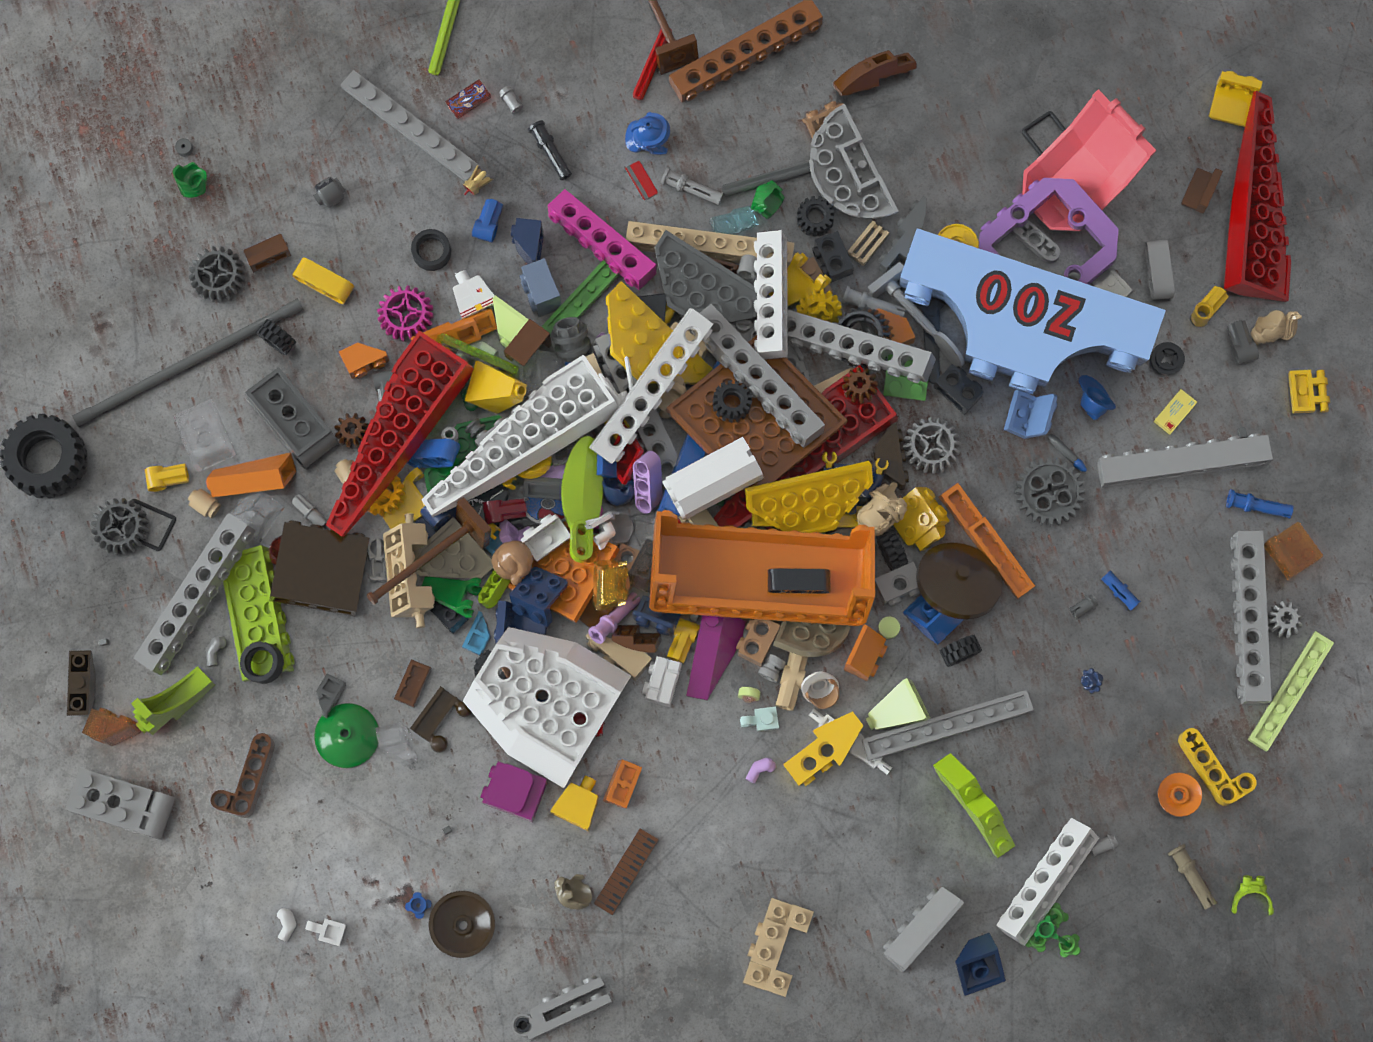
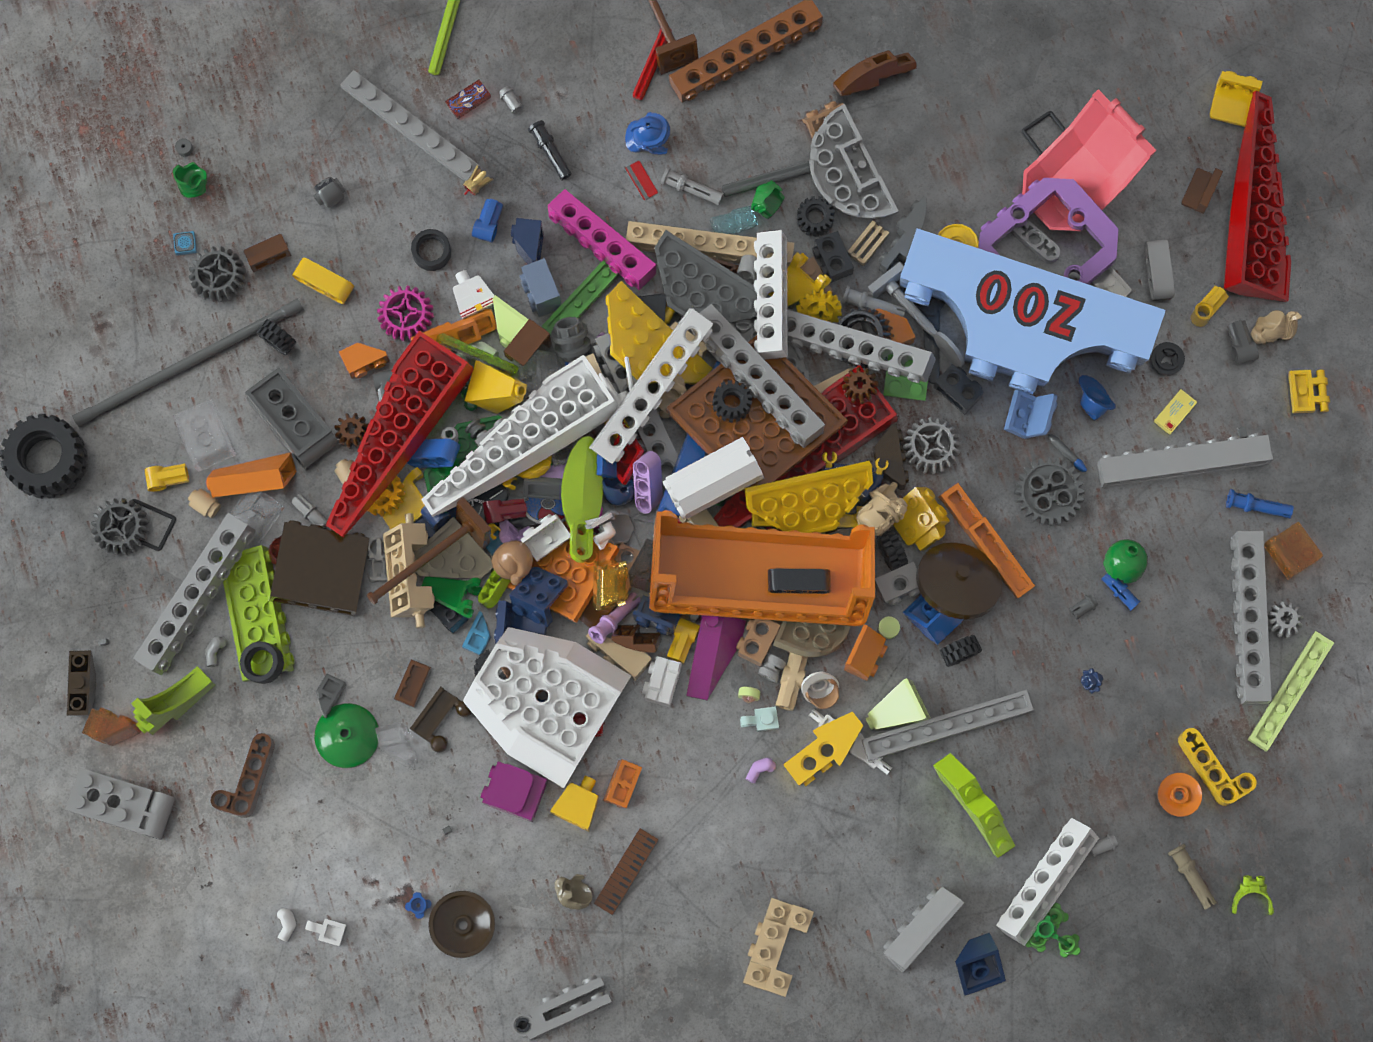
(184, 243): none -> tile
(1126, 560): none -> green cylinder

